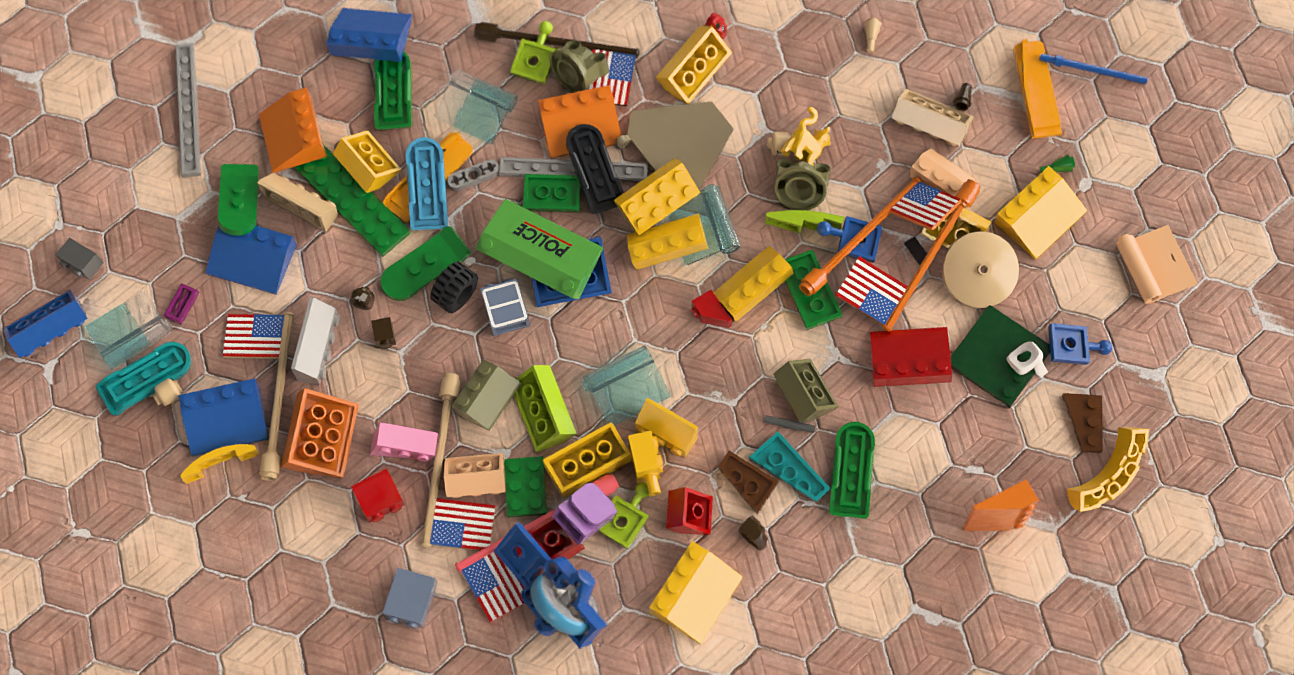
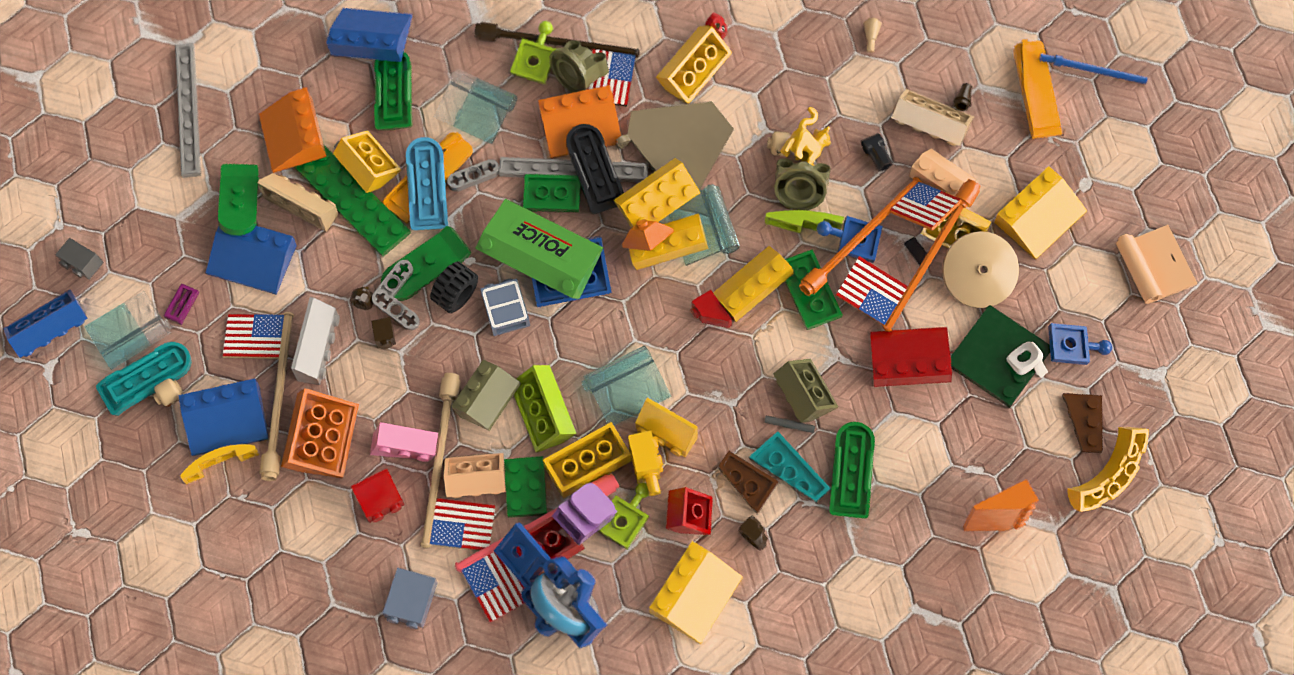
(390, 293): none -> light grey beam
(646, 235): none -> orange slope
(875, 147): none -> black piece
(1063, 164): green cone -> none

